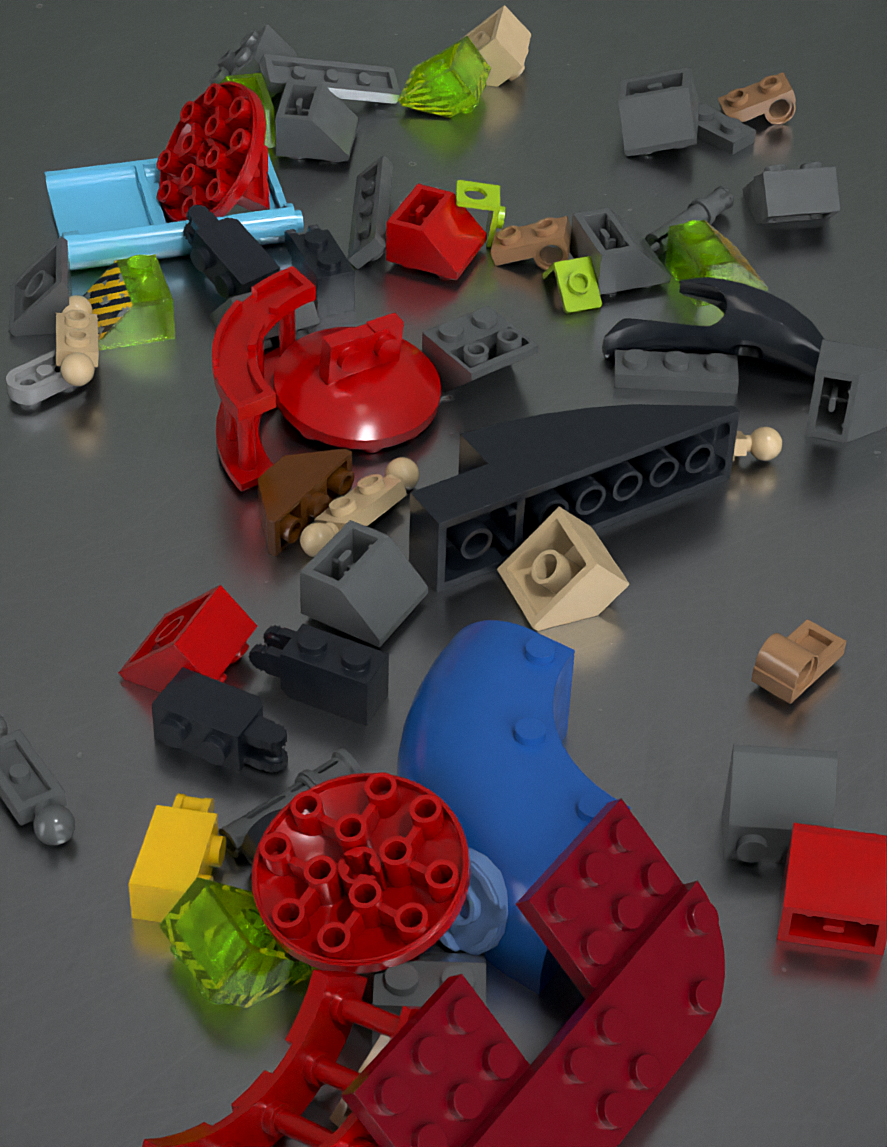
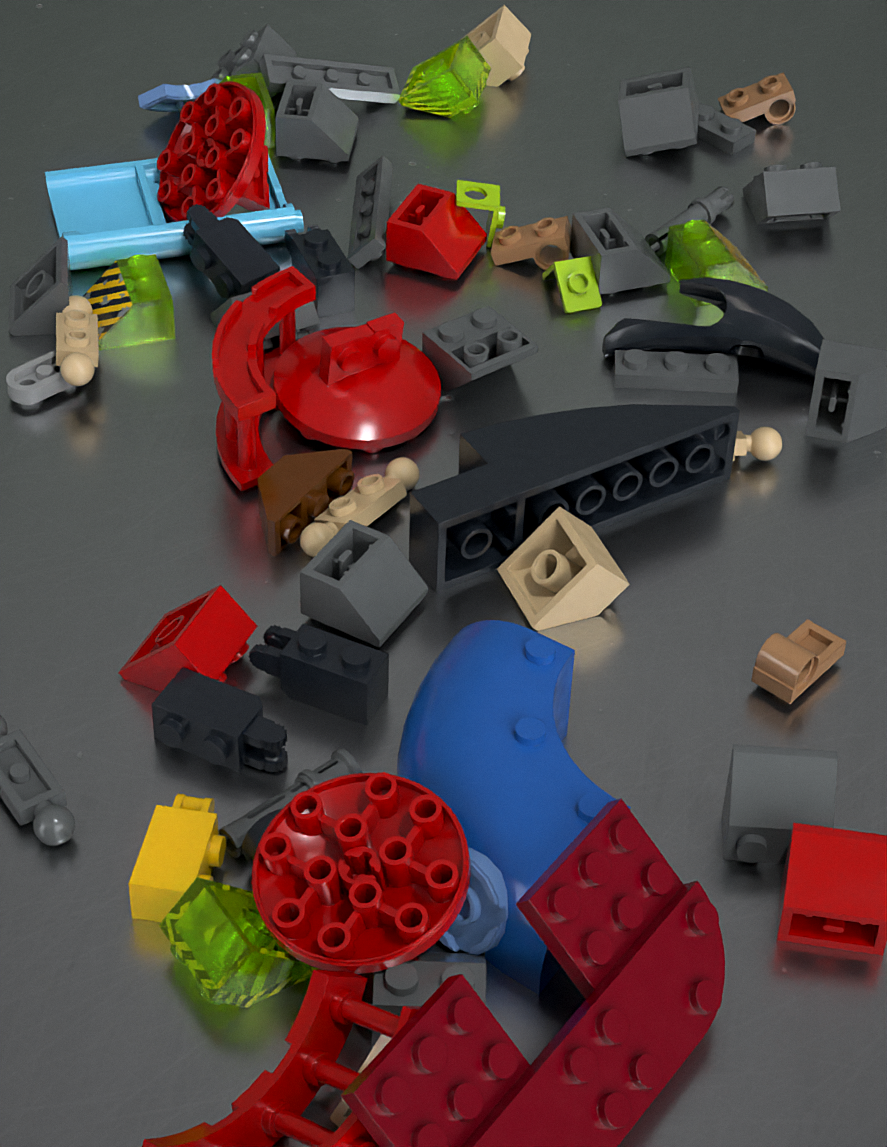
(172, 97): none -> medium blue tile

